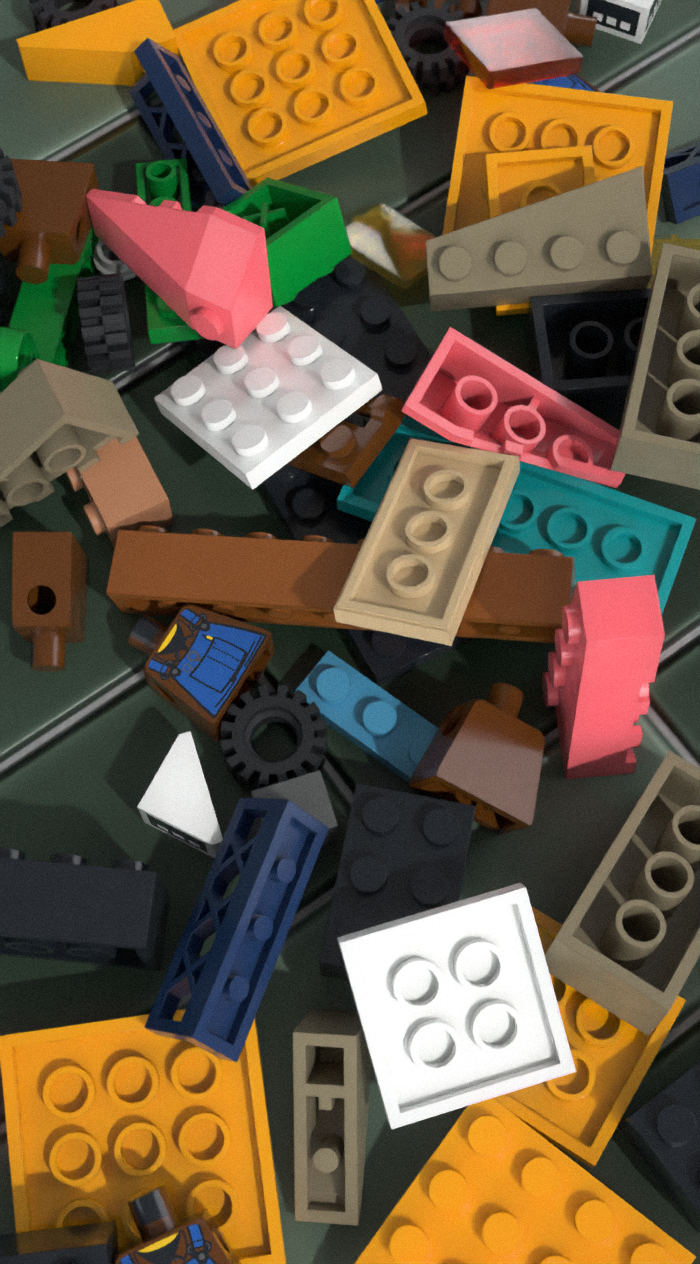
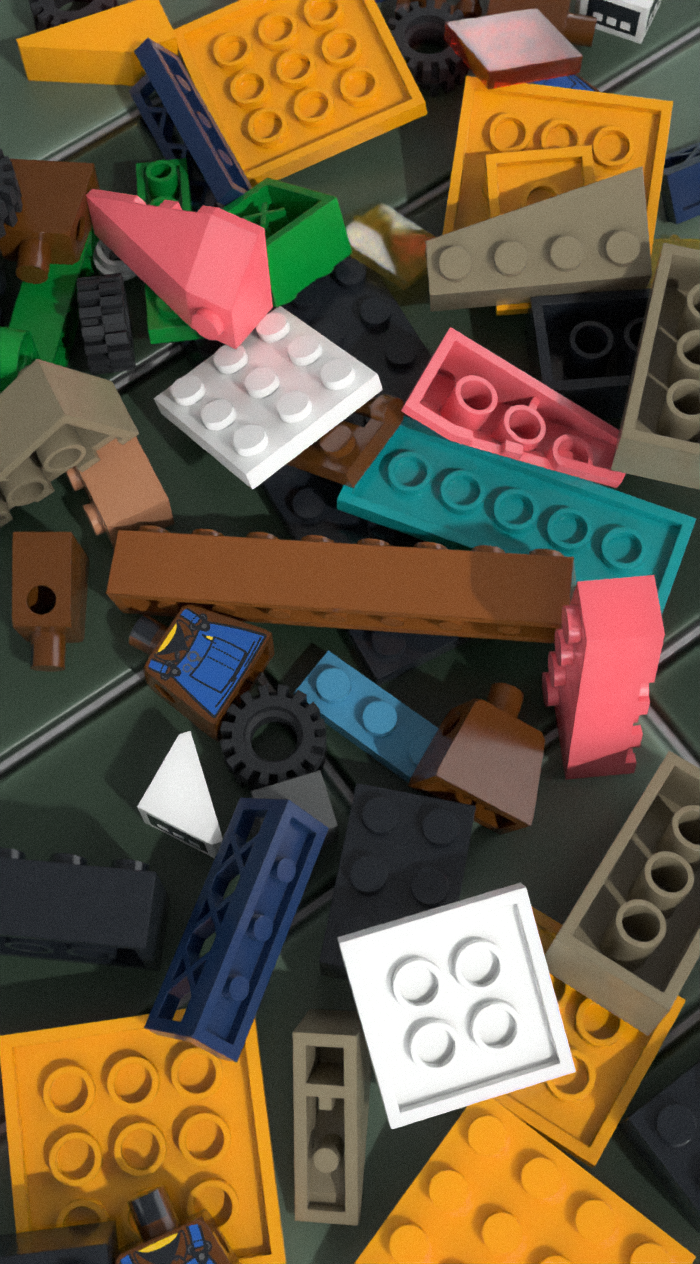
(428, 541): tan tile -> none

